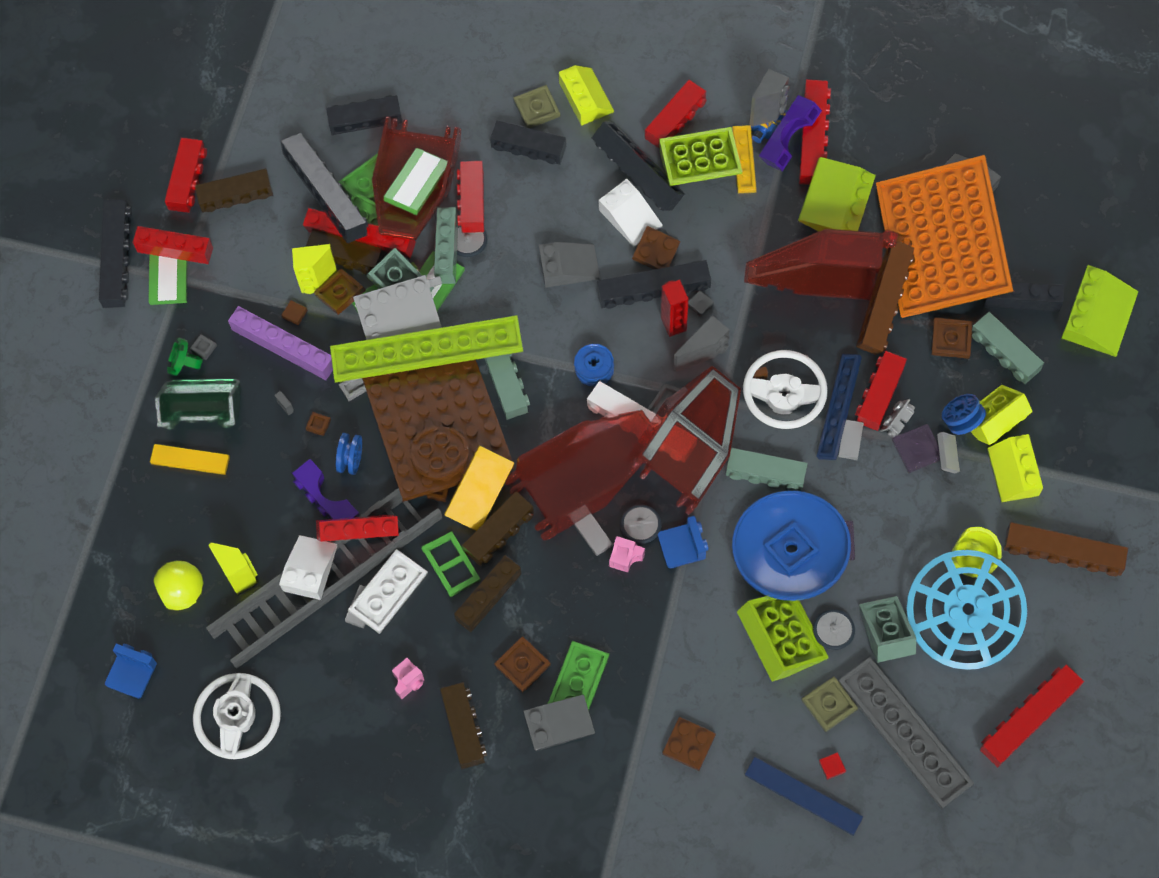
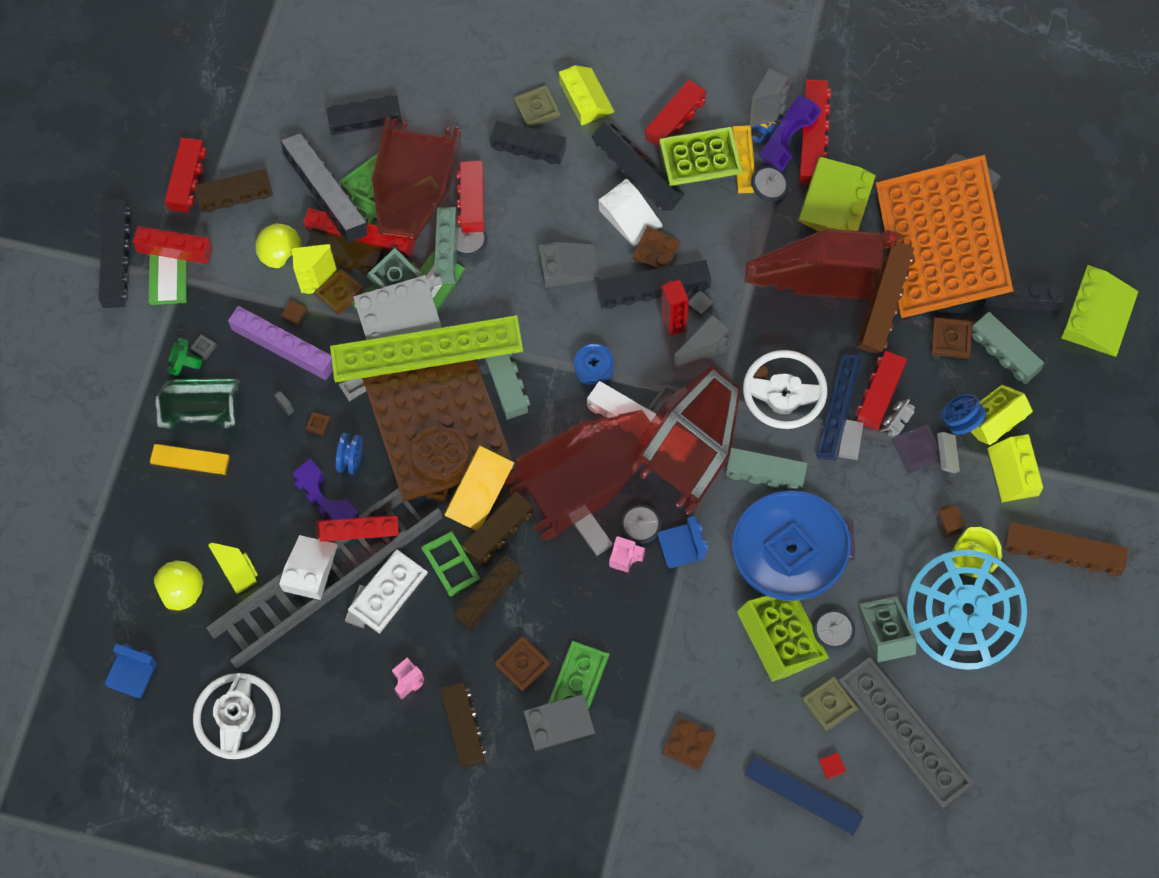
(276, 244): none -> neon yellow cylinder
(416, 181): tile -> none
(769, 183): none -> light grey wheel
(950, 521): none -> reddish brown brick
(1031, 715): red brick -> none

